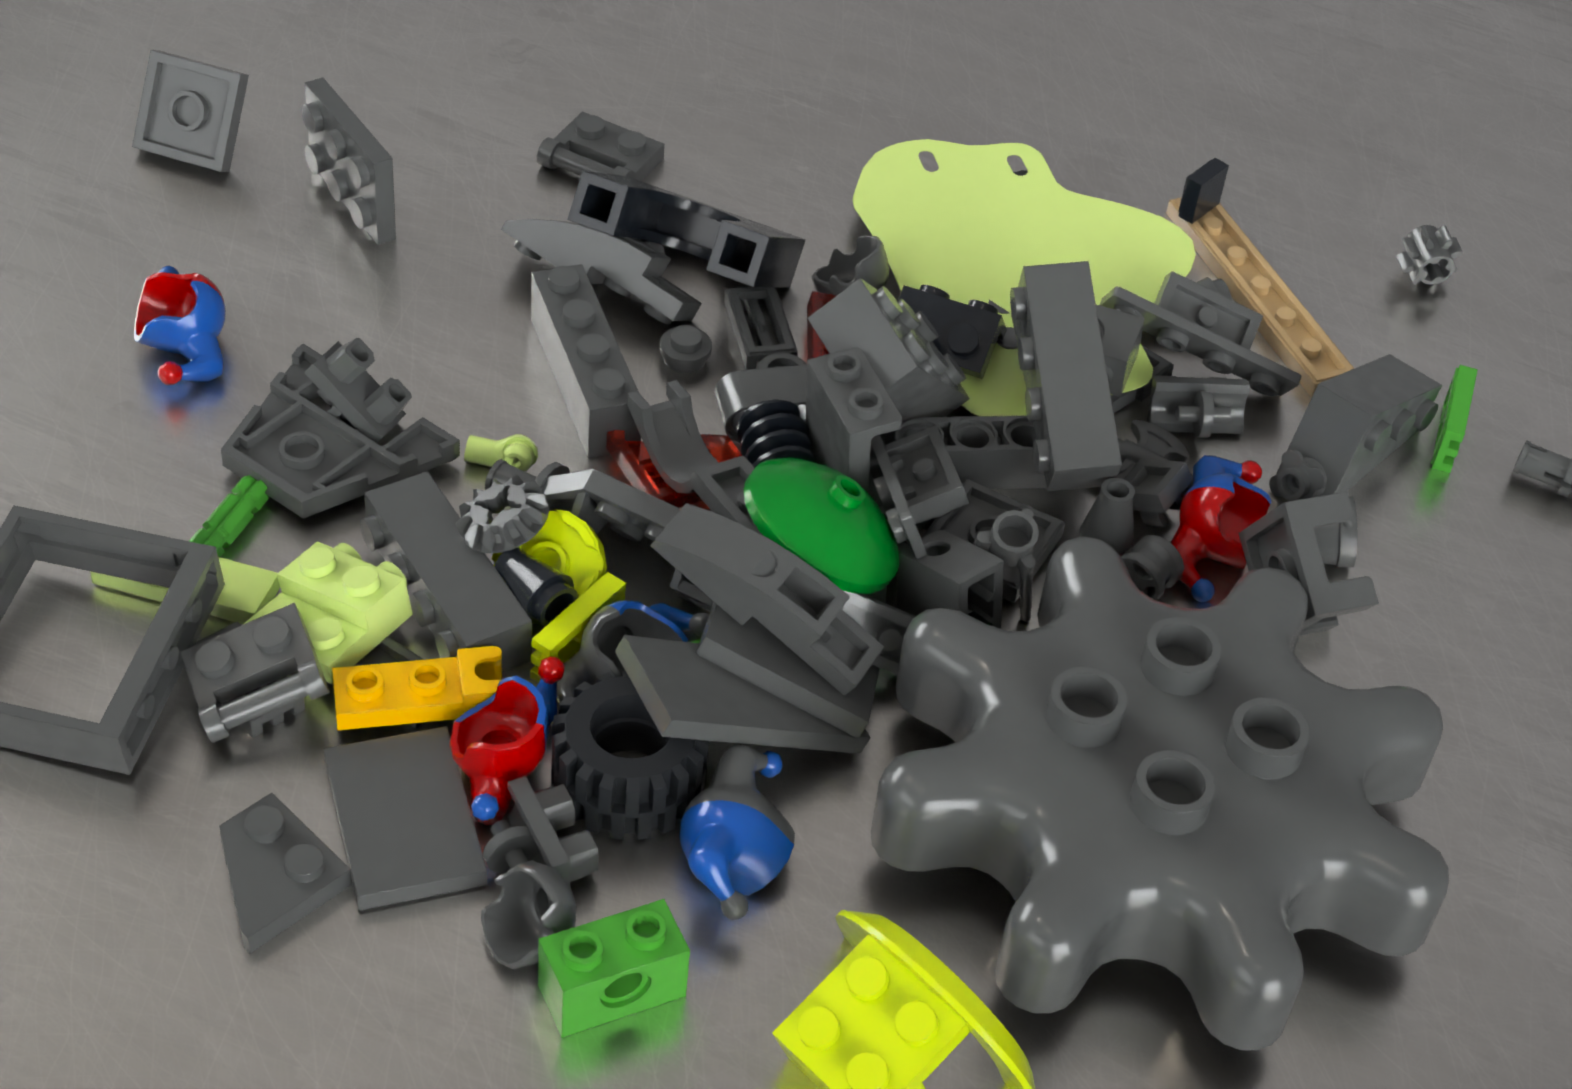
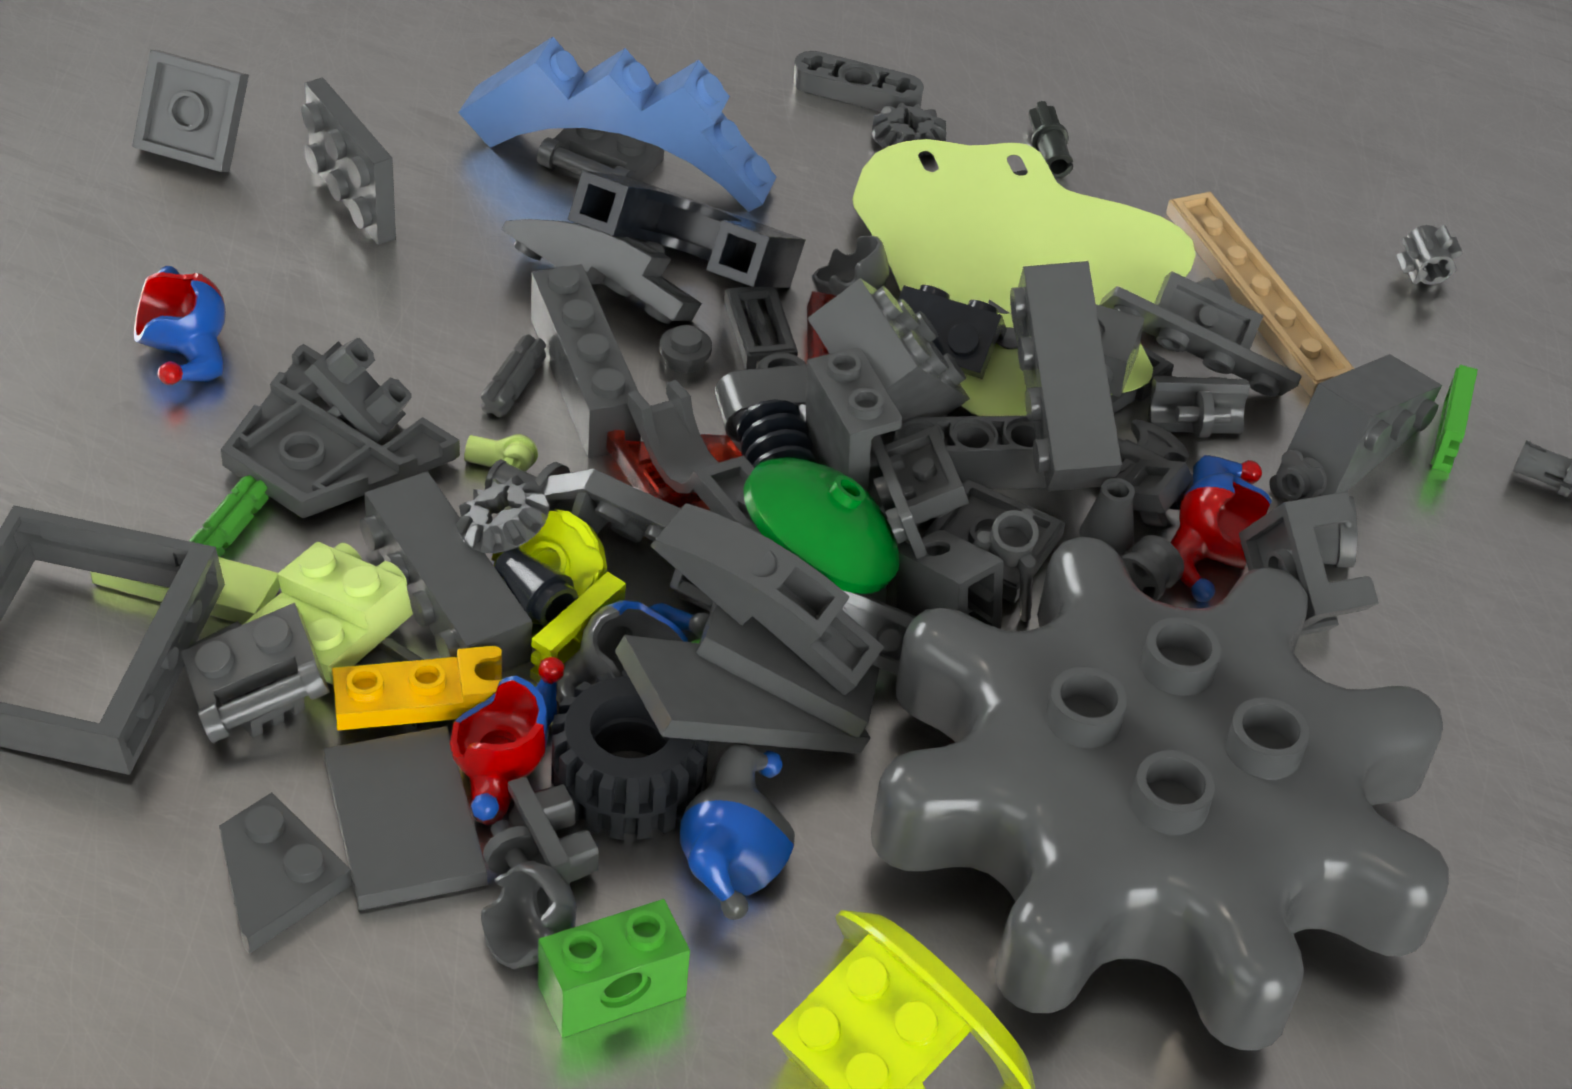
(513, 375): none -> dark grey axle
(620, 97): none -> medium blue arch
(831, 78): none -> dark grey beam
(894, 125): none -> dark grey gear
(1050, 139): none -> pearl dark grey axle
(1203, 190): black tile -> none

